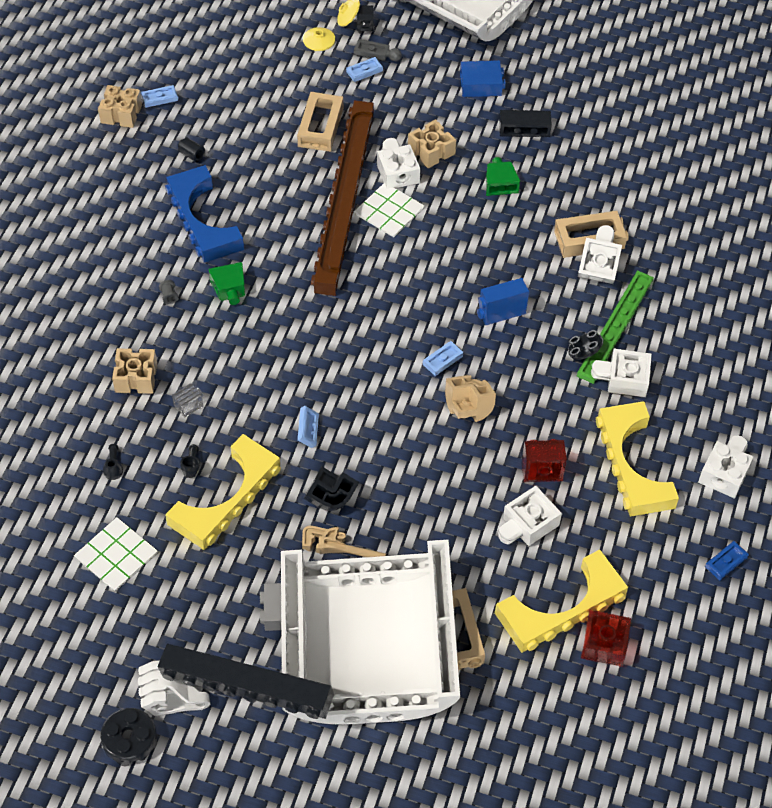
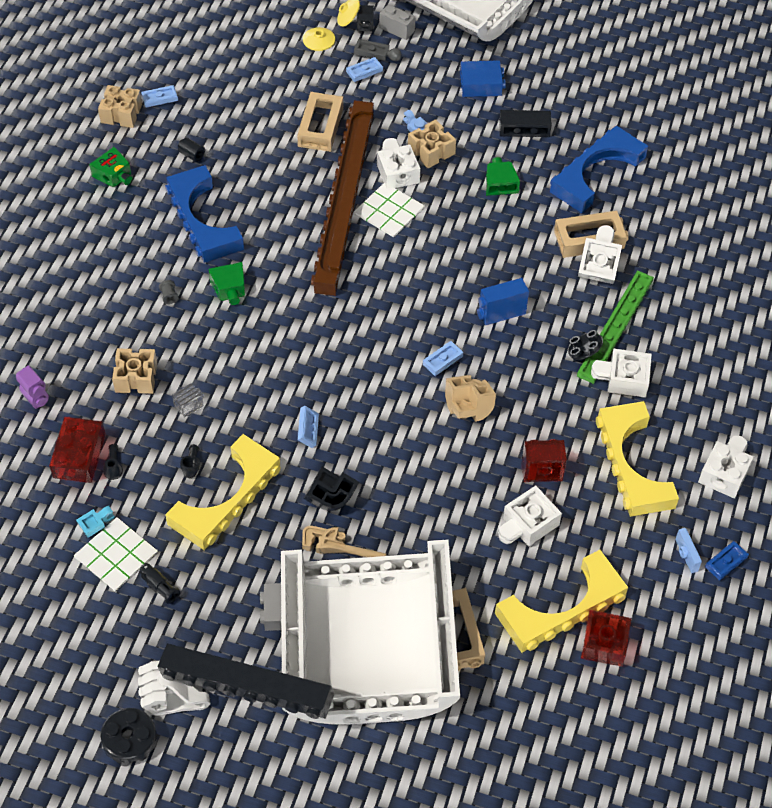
(32, 387): none -> medium lavender brick
(77, 449): none -> clear red brick
(93, 522): none -> medium azure plate
(111, 168): none -> green torso
(159, 583): none -> black piece
(397, 22): none -> light grey brick
(412, 122): none -> light blue plate
(614, 145): none -> blue arch
(687, 550): none -> light blue plate

